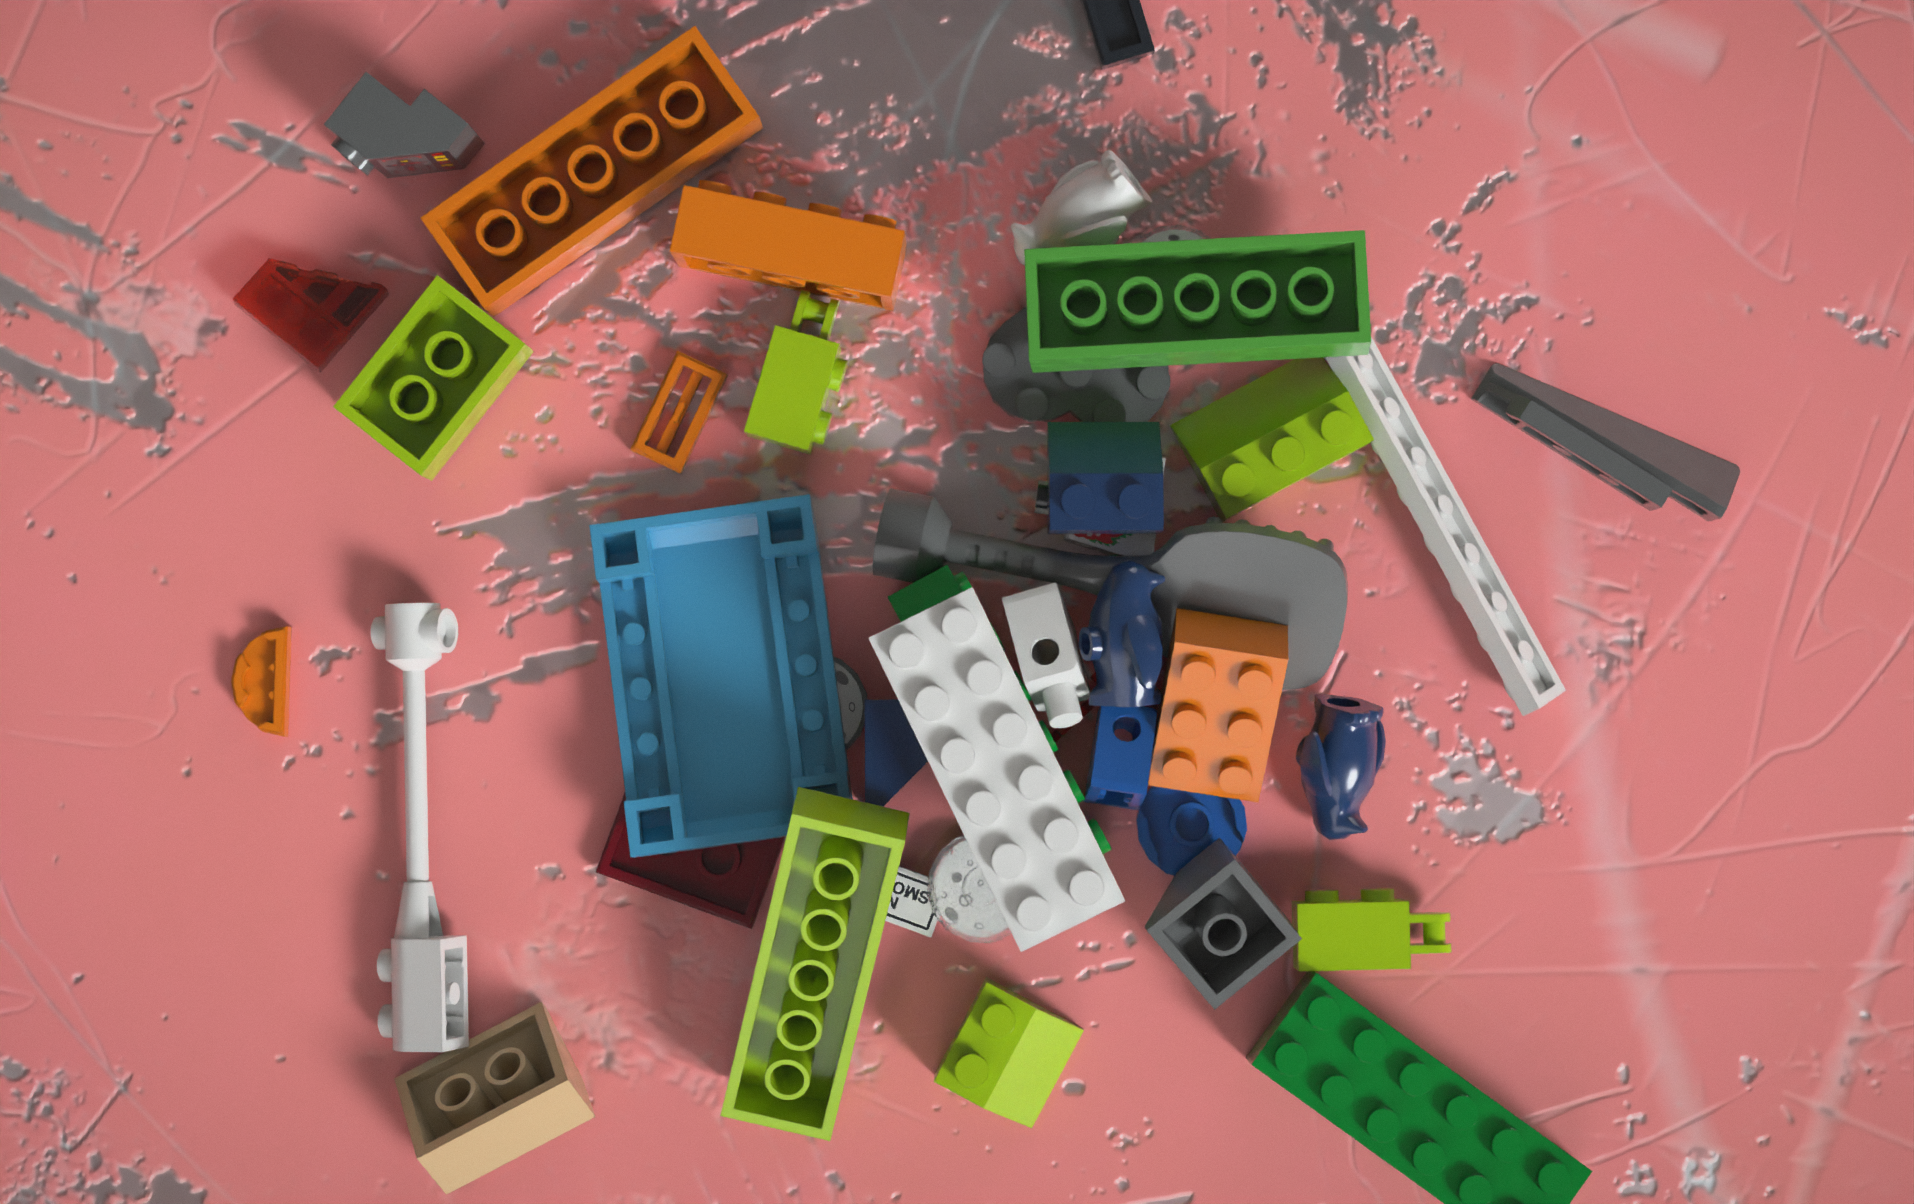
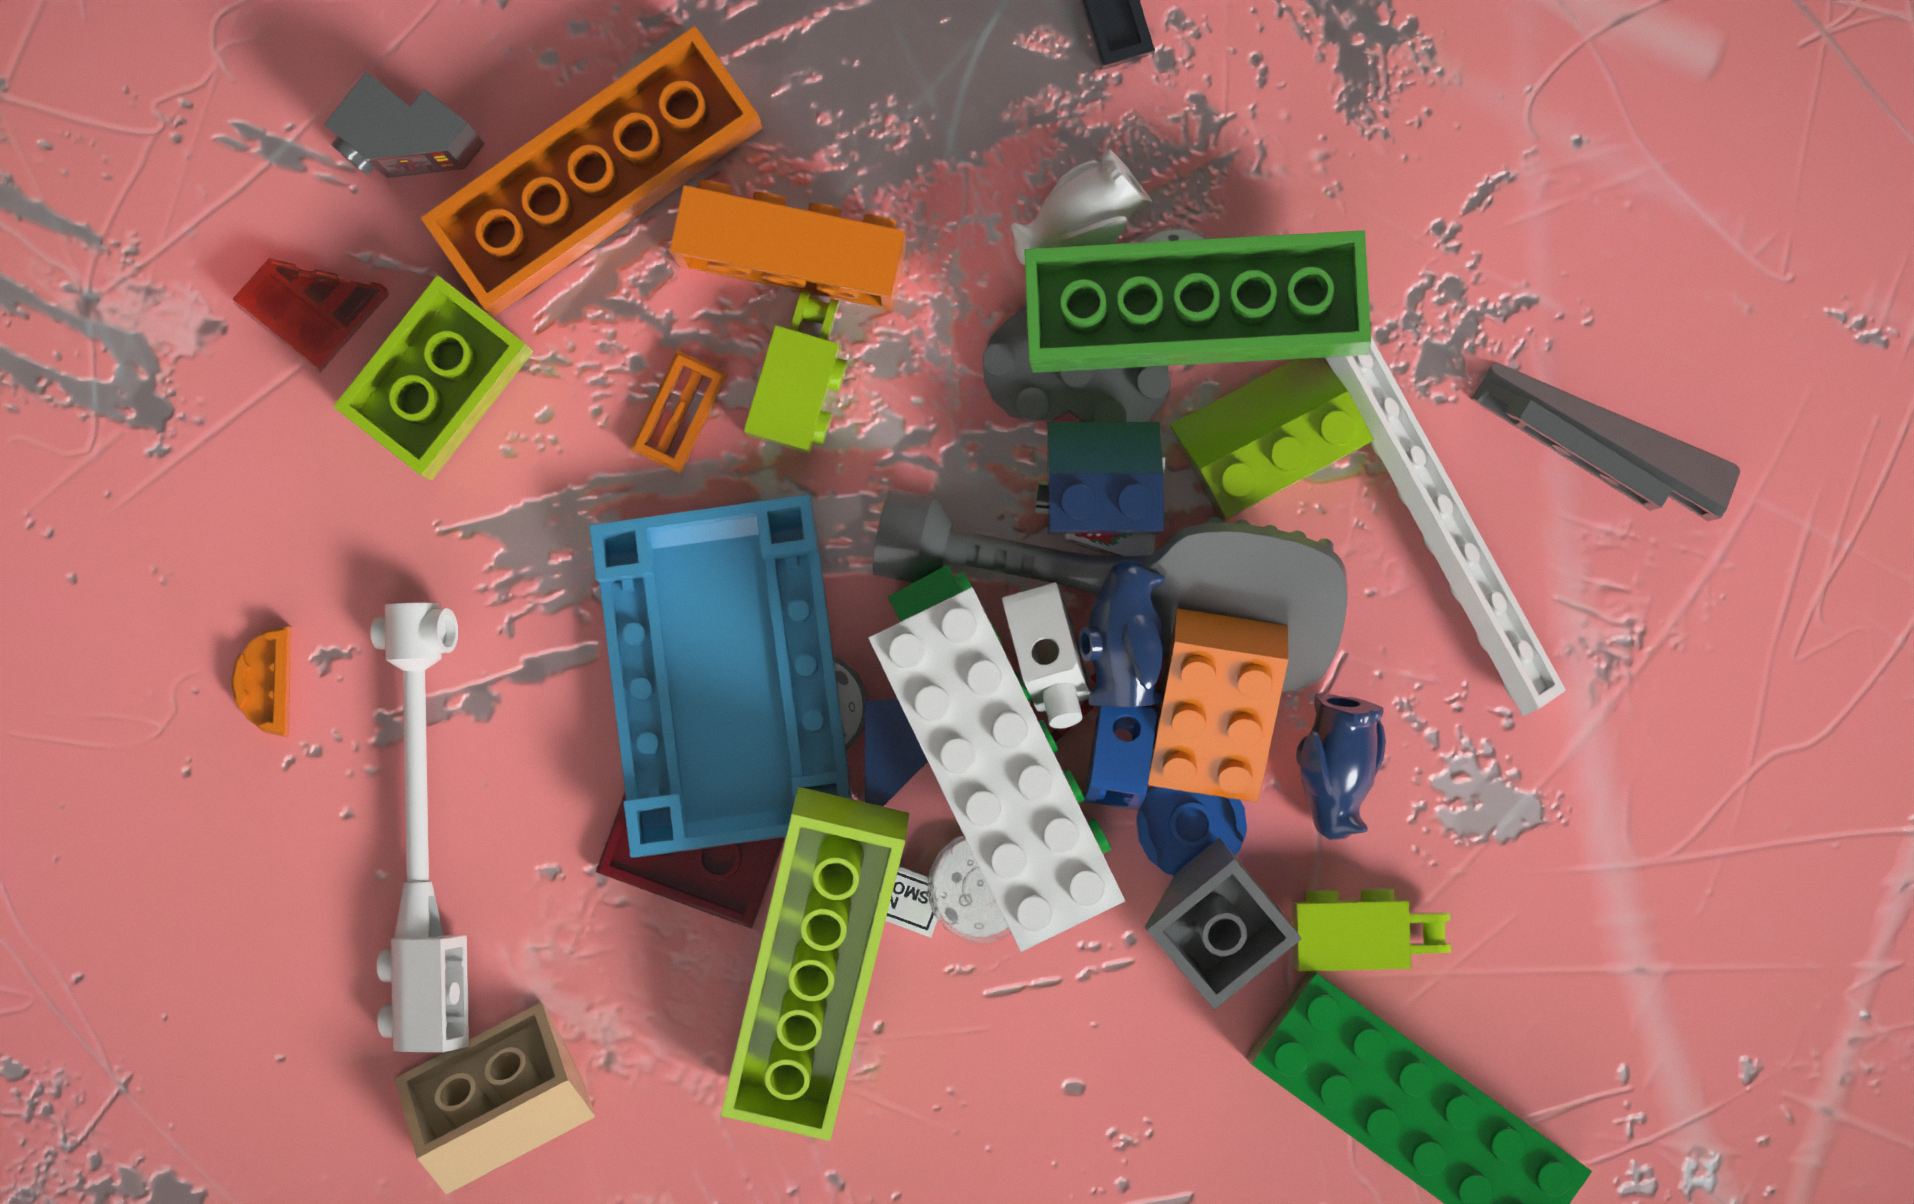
(1007, 1054): lime slope -> none

